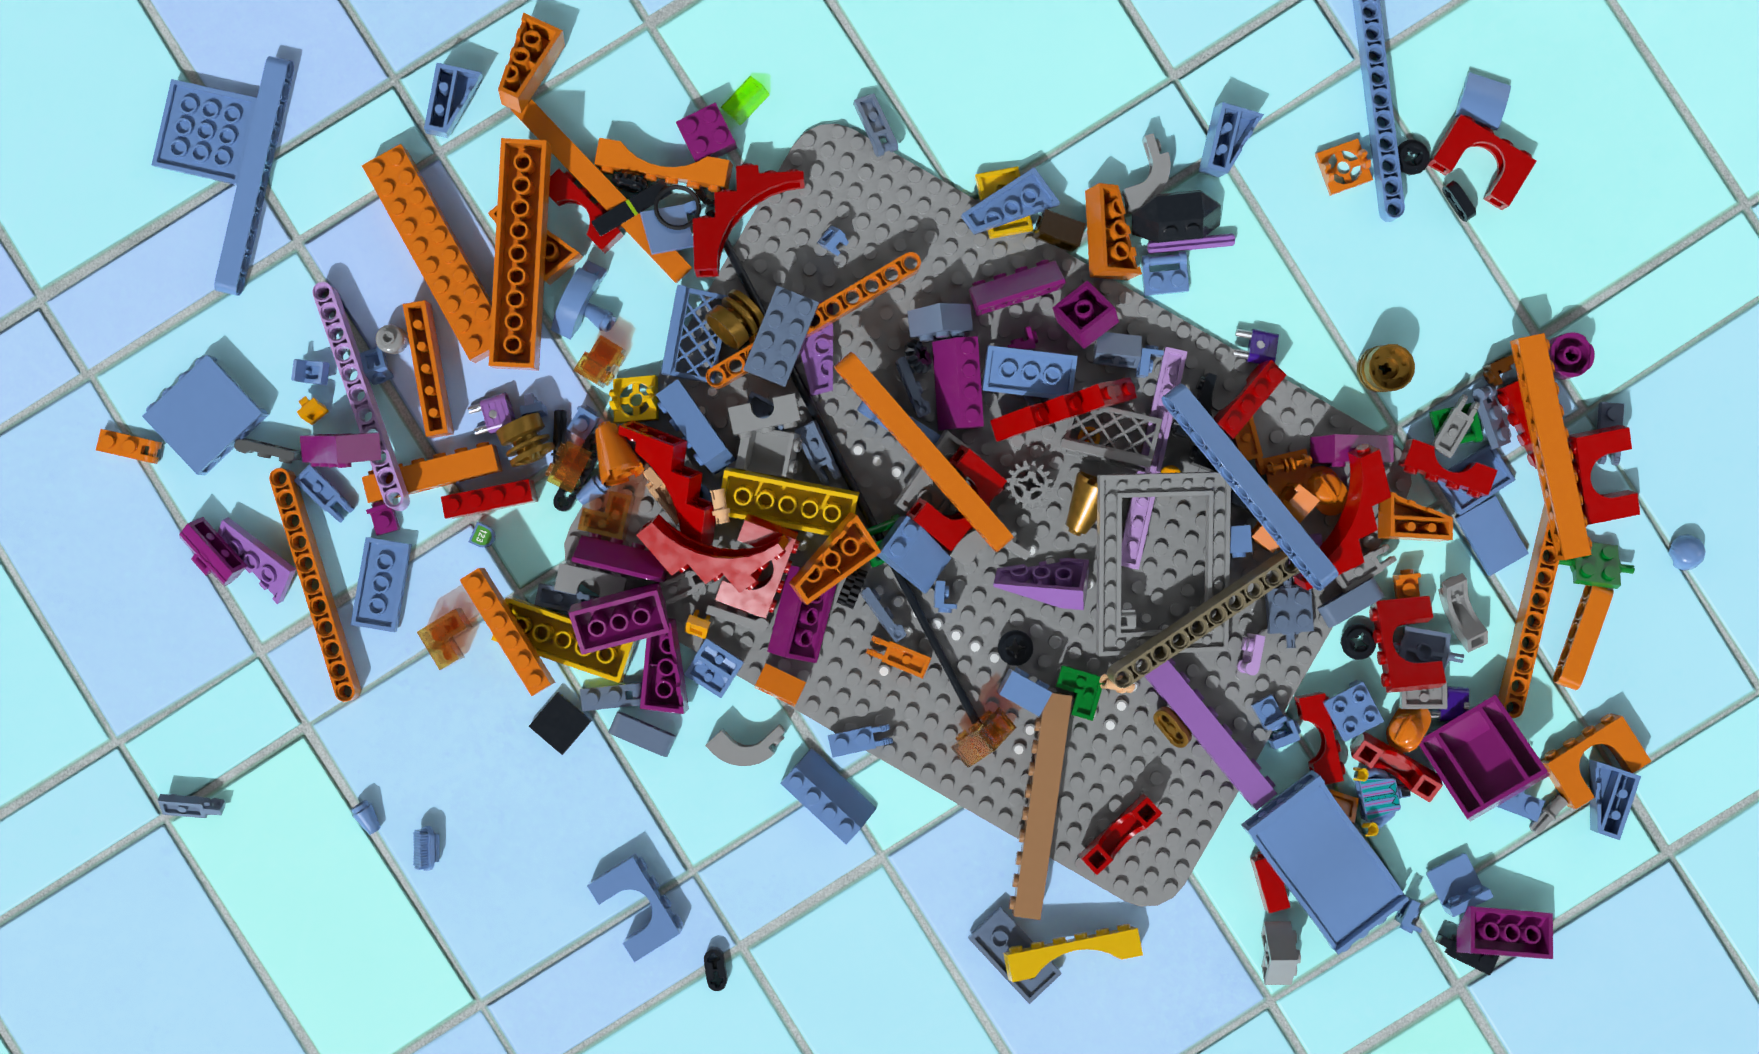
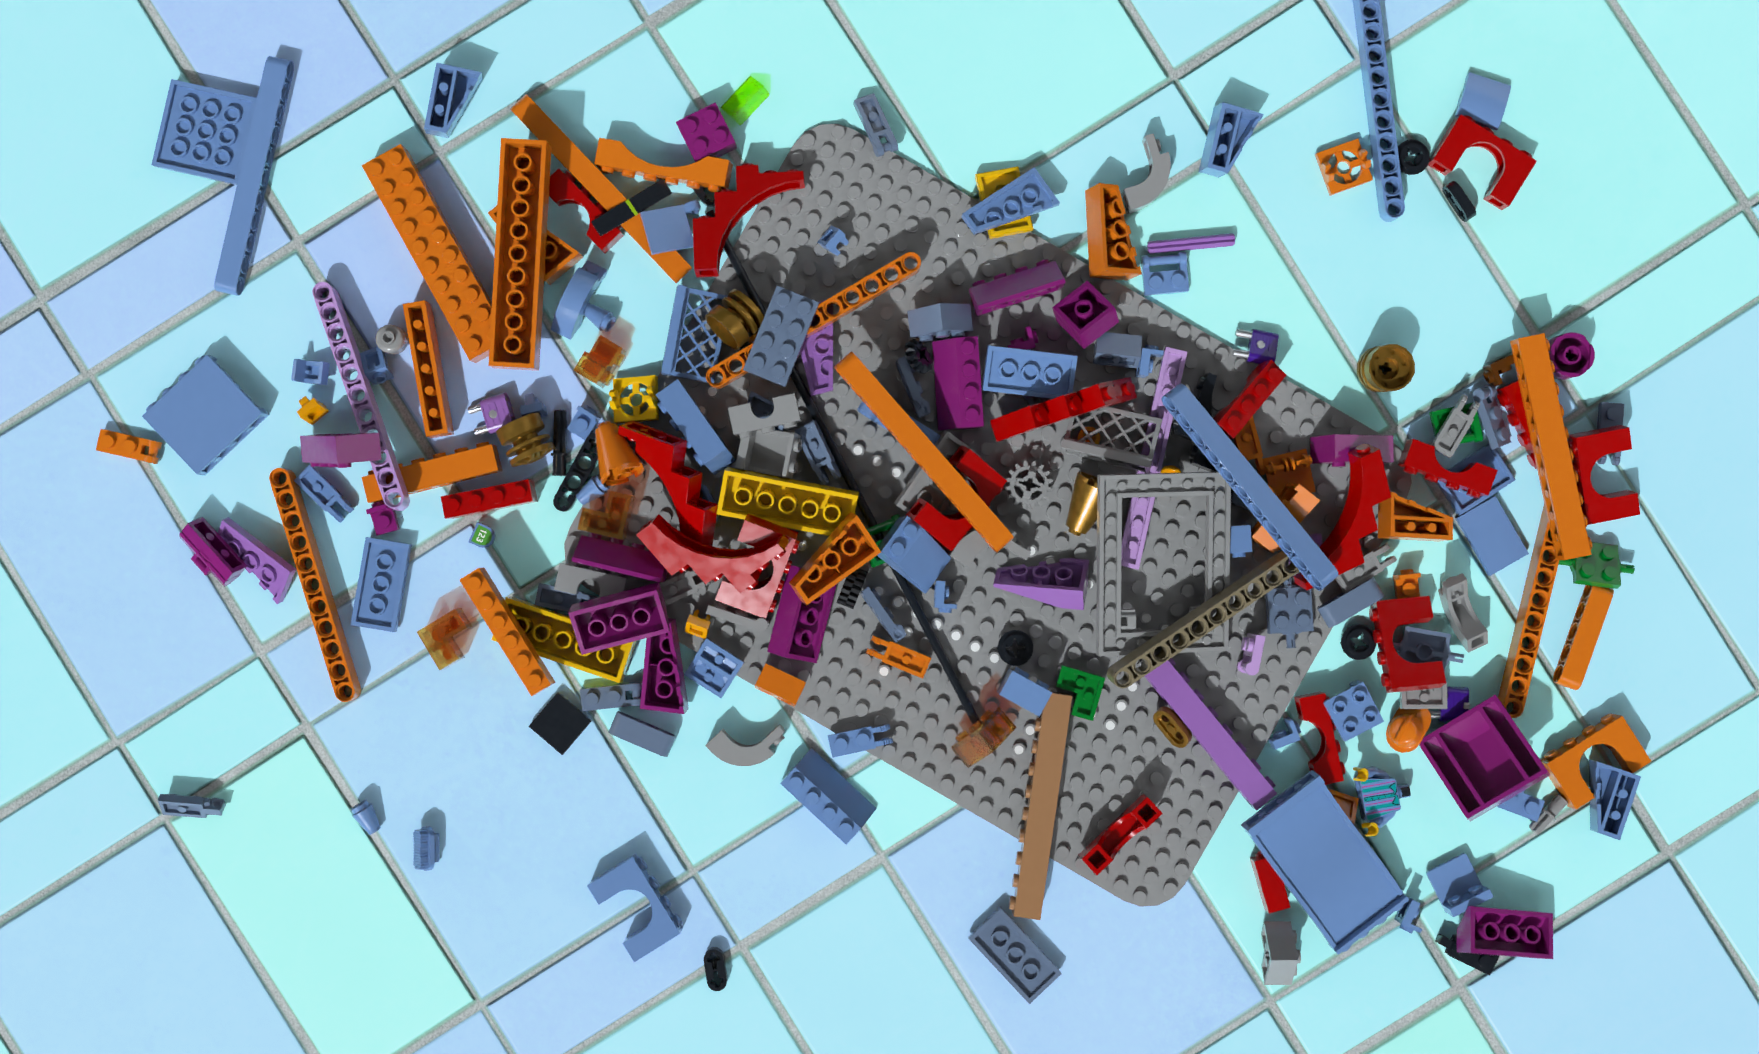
(267, 450): dark grey hinge -> none
(529, 62): orange wedge -> none
(569, 466): clear orange brick -> none
(629, 182): black gear -> none
(660, 493): light nougat hinge -> none
(679, 187): black tyre -> none
(720, 506): light nougat pin -> none
(1028, 962): yellow arch -> none
(1059, 230): dark brown hinge -> none
(1109, 685): light nougat pin -> none
(1176, 217): black wedge -> none
(1269, 713): medium blue bracket -> none
(1327, 488): orange piece -> none
(1380, 755): red arch -> none
(1687, 552): medium blue hair -> none

